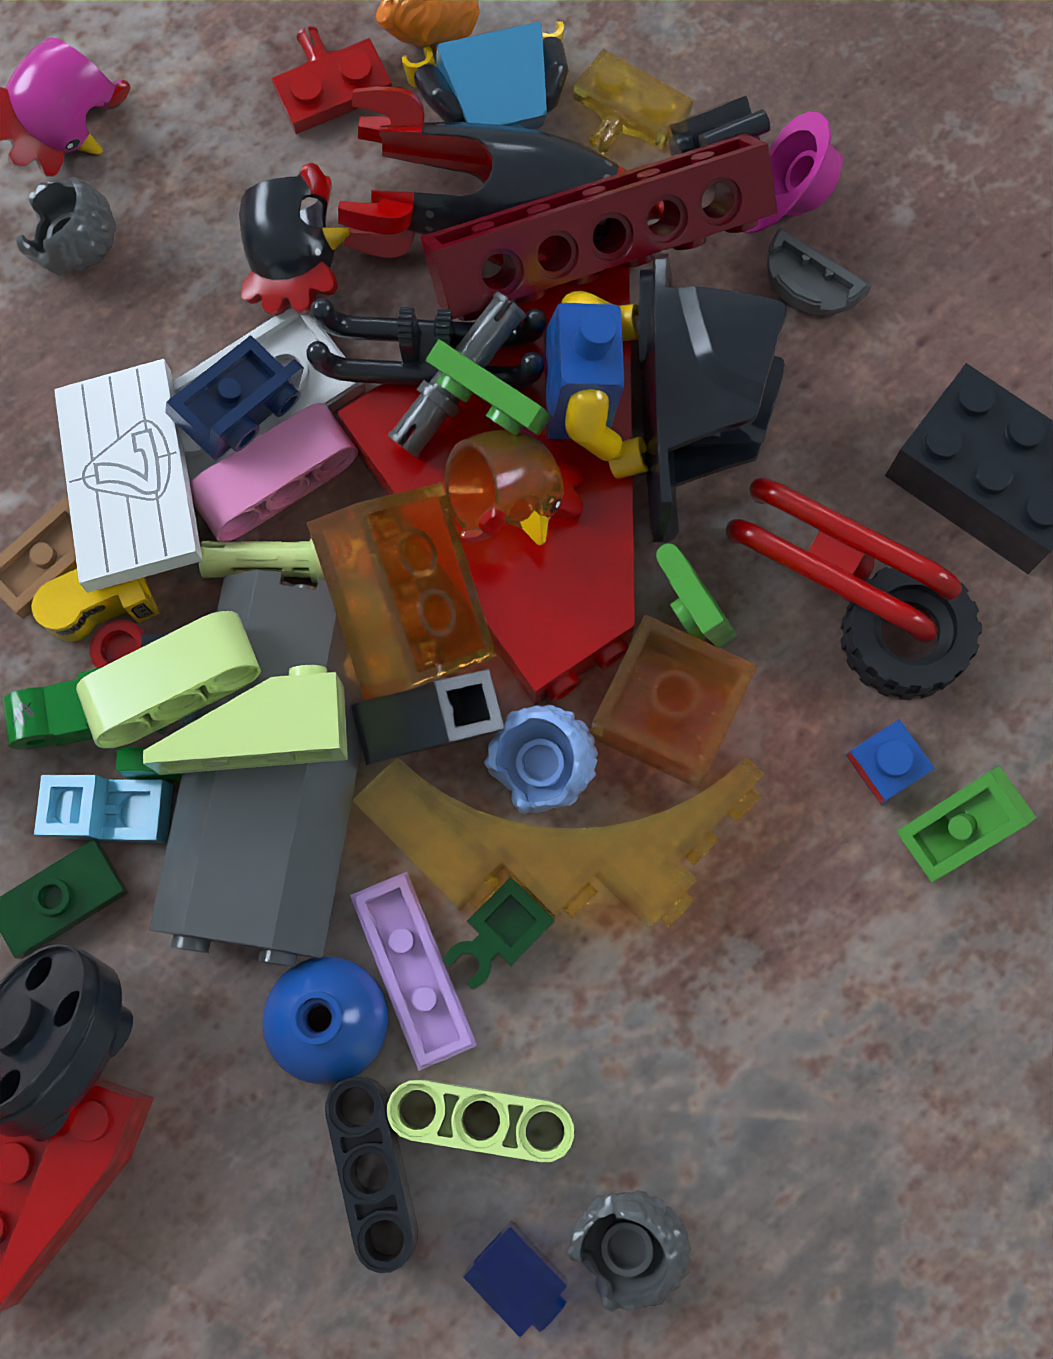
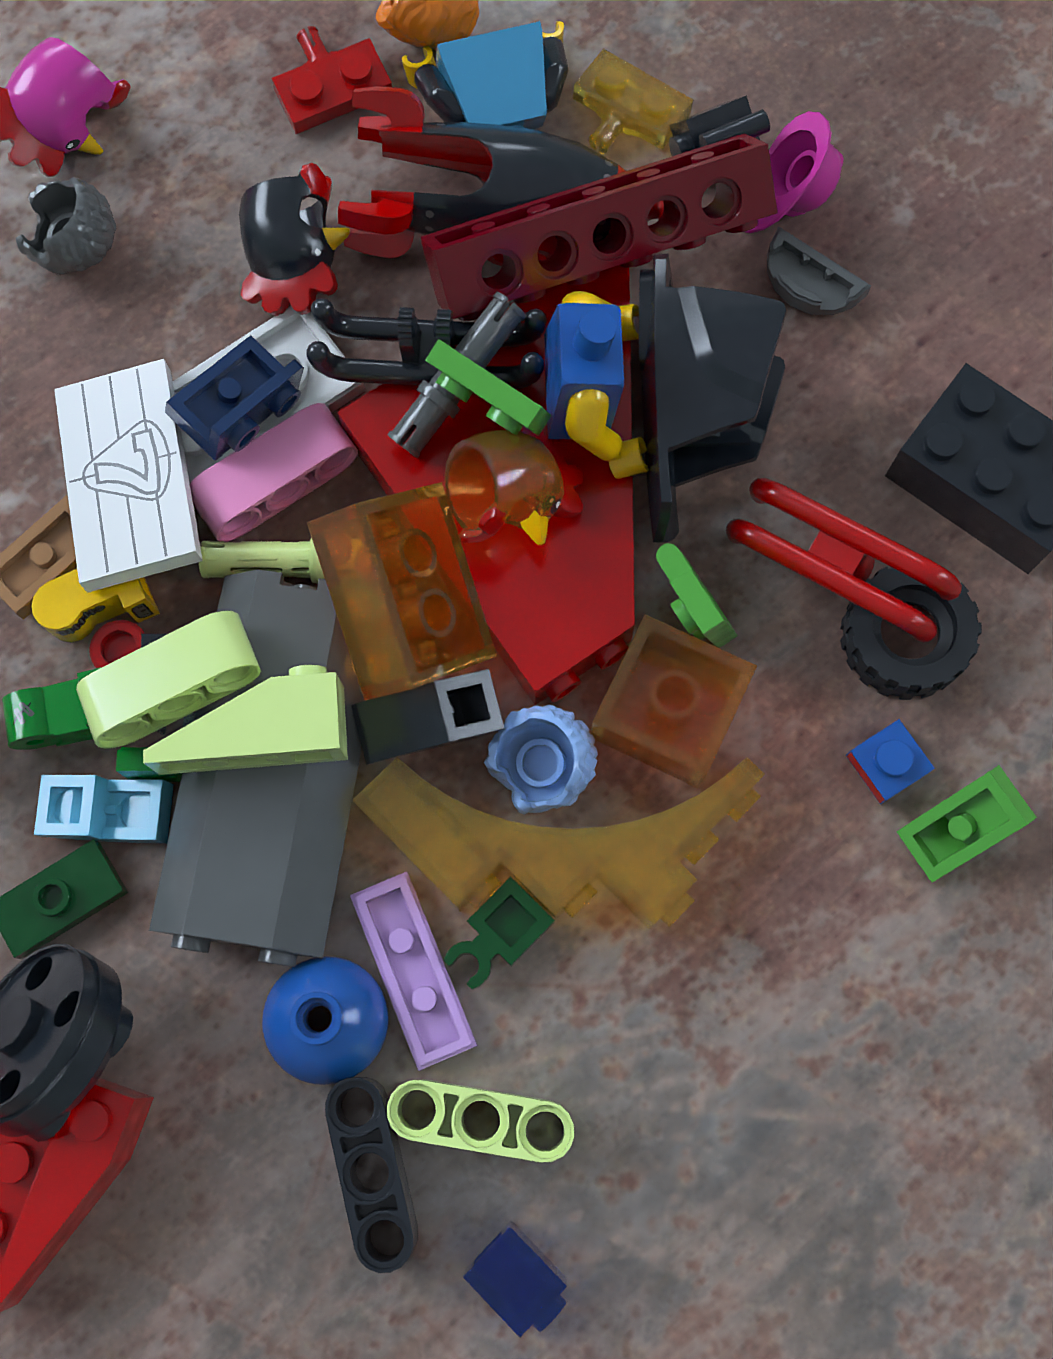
(632, 1249): dark grey hair -> none

